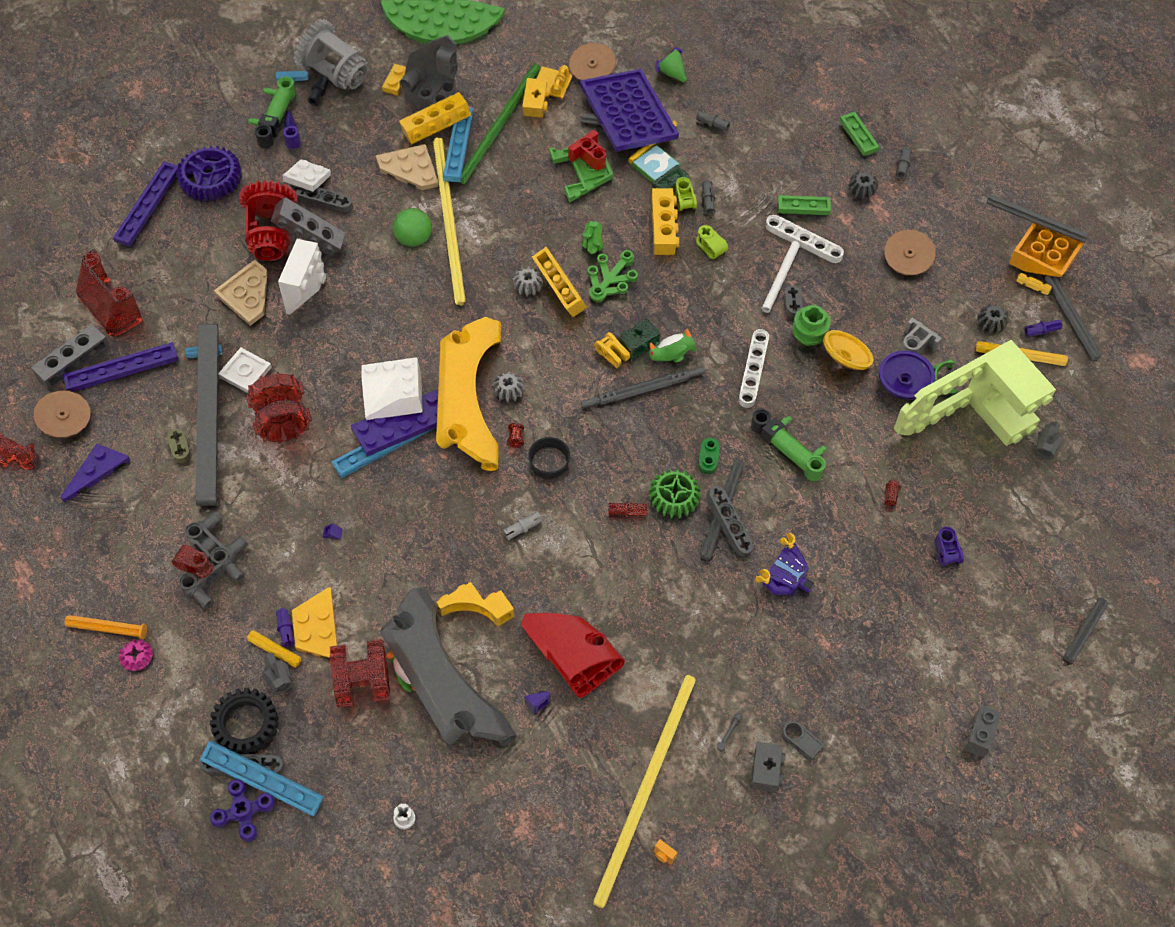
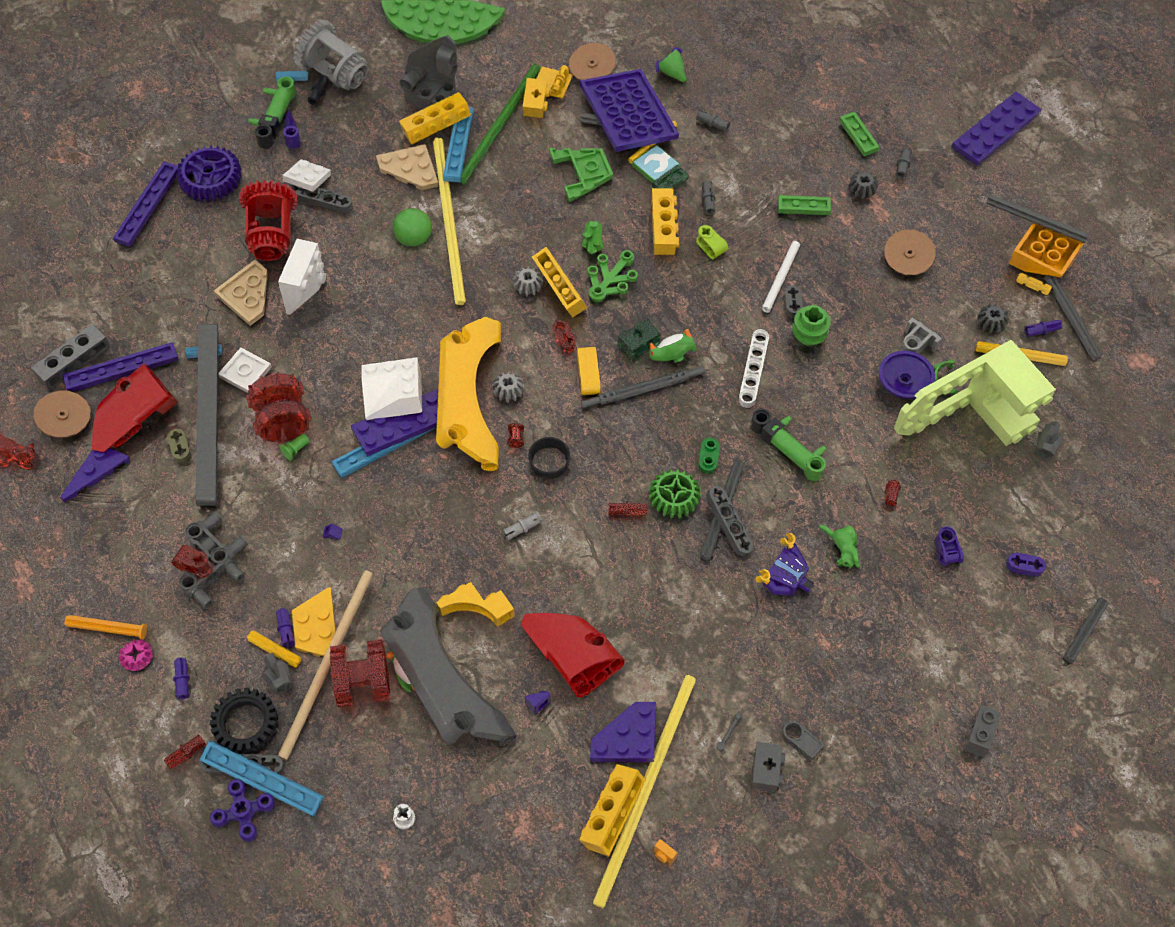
(112, 309): clear red windscreen -> none
(124, 410): none -> red panel
(181, 678): none -> dark purple axle
(184, 751): none -> clear red axle
(294, 446): none -> bright green pin
(307, 226): flat silver brick -> none
(324, 666): none -> tan piece
(392, 83): yellow plate -> none
(560, 337): none -> clear red beam
(588, 371): none -> yellow beam
(589, 151): red tile -> none
(609, 345): yellow piece -> none
(612, 809): none -> yellow brick
(628, 736): none -> dark purple plate
(685, 194): lime piece -> none
(809, 245): white beam -> none
(845, 540): none -> bright green animal
(847, 350): yellow dish -> none
(996, 128): none -> dark purple plate
(1025, 564): none -> dark purple beam

